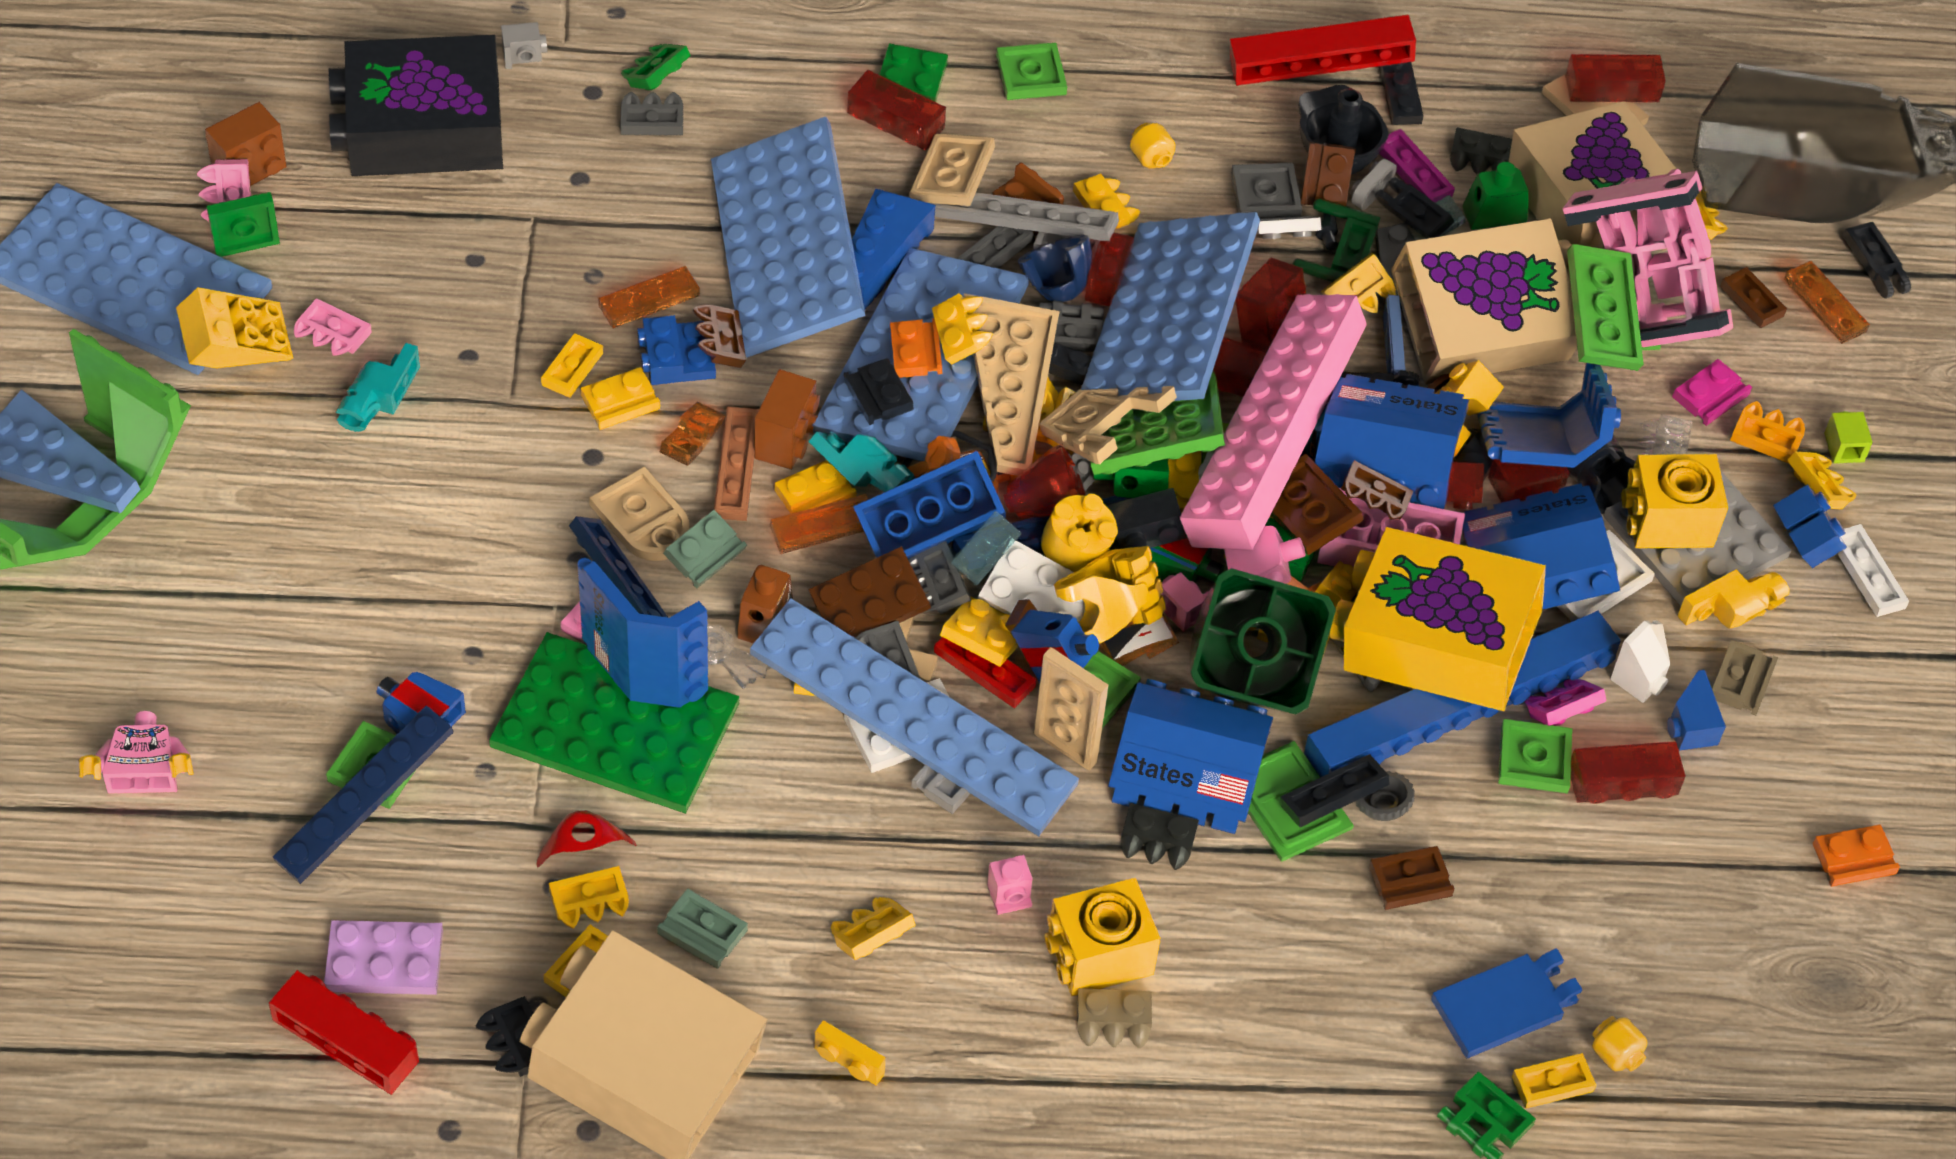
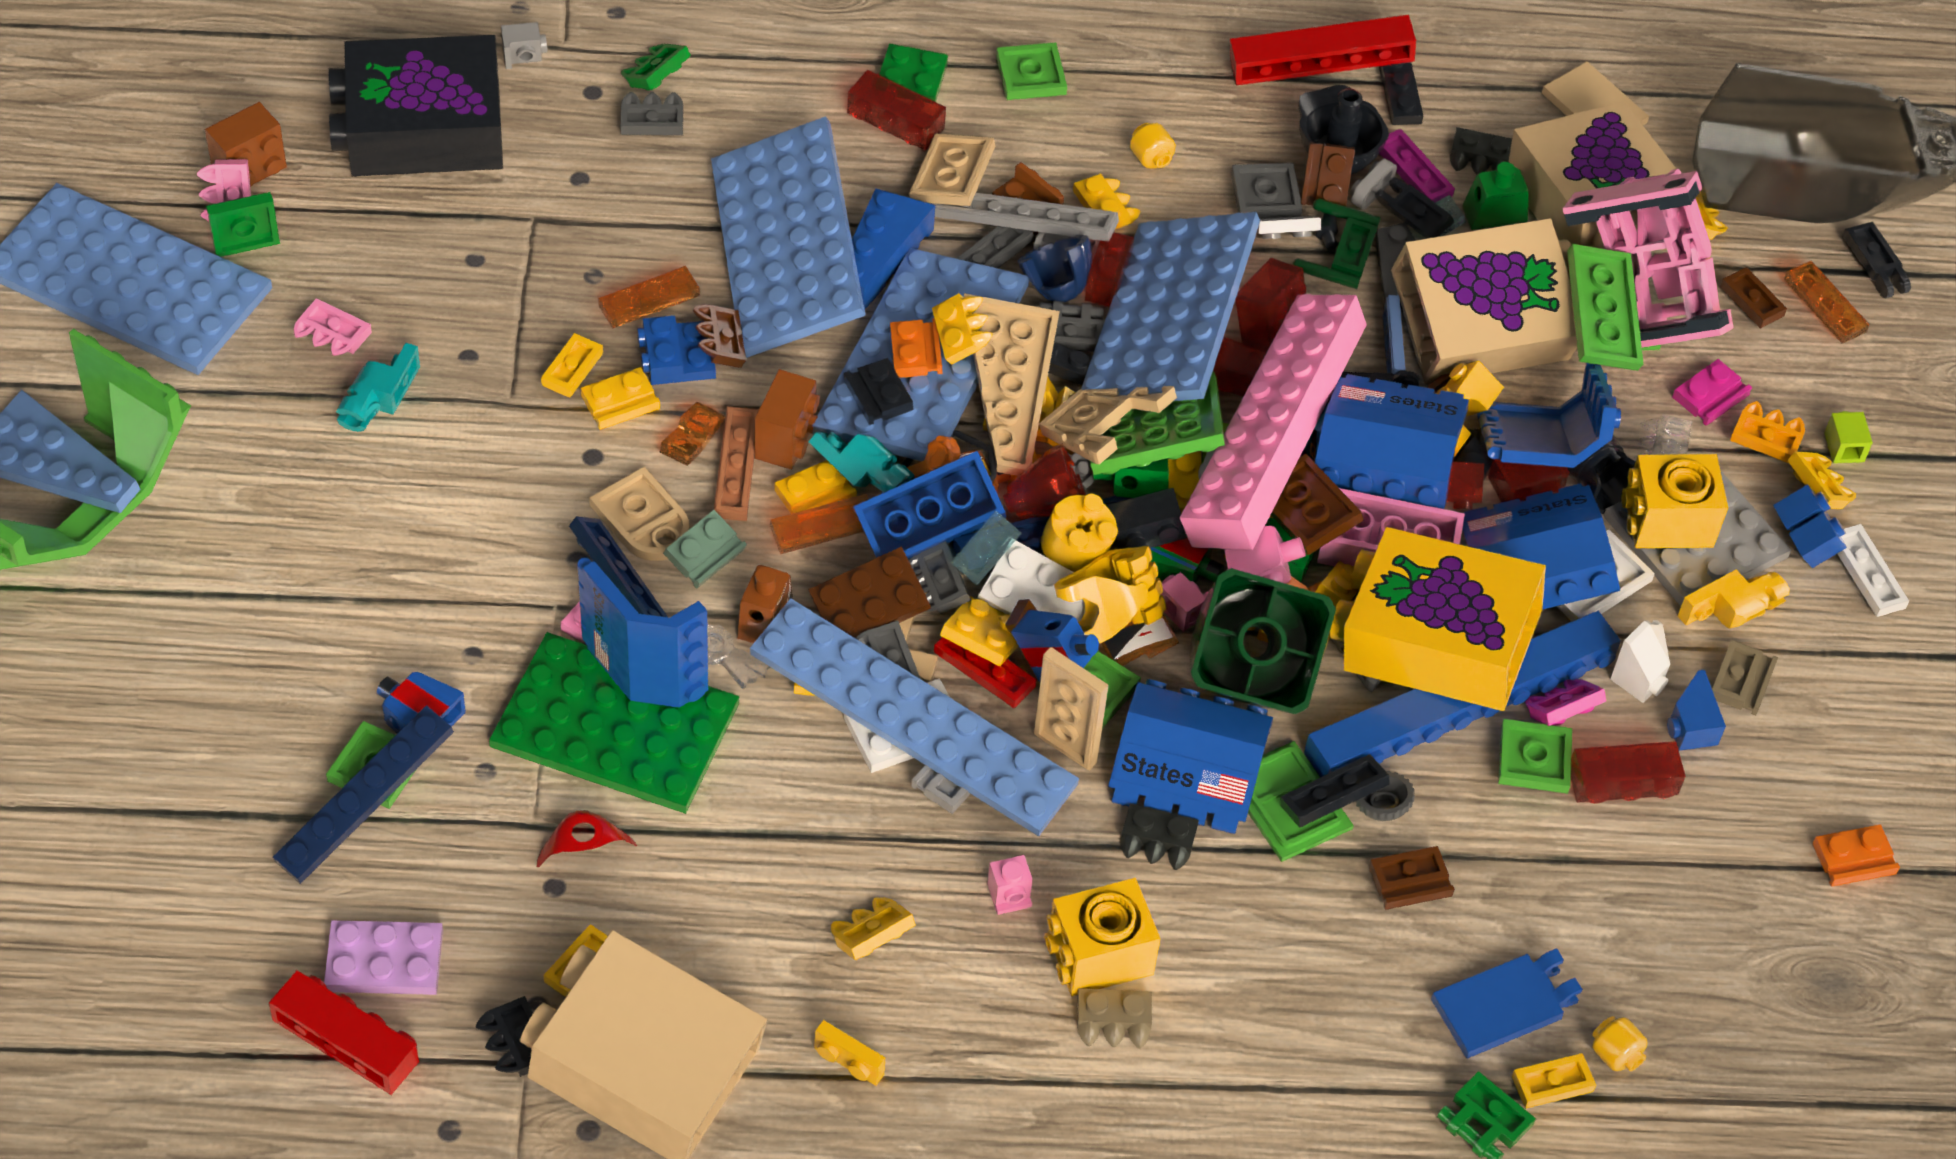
(139, 758): bright pink torso -> none
(232, 329): yellow slope -> none
(589, 895): yellow plate -> none
(702, 928): sand green plate -> none
(1364, 281): yellow plate -> none
(1376, 490): reddish brown plate -> none
(1615, 78): clear red brick -> none

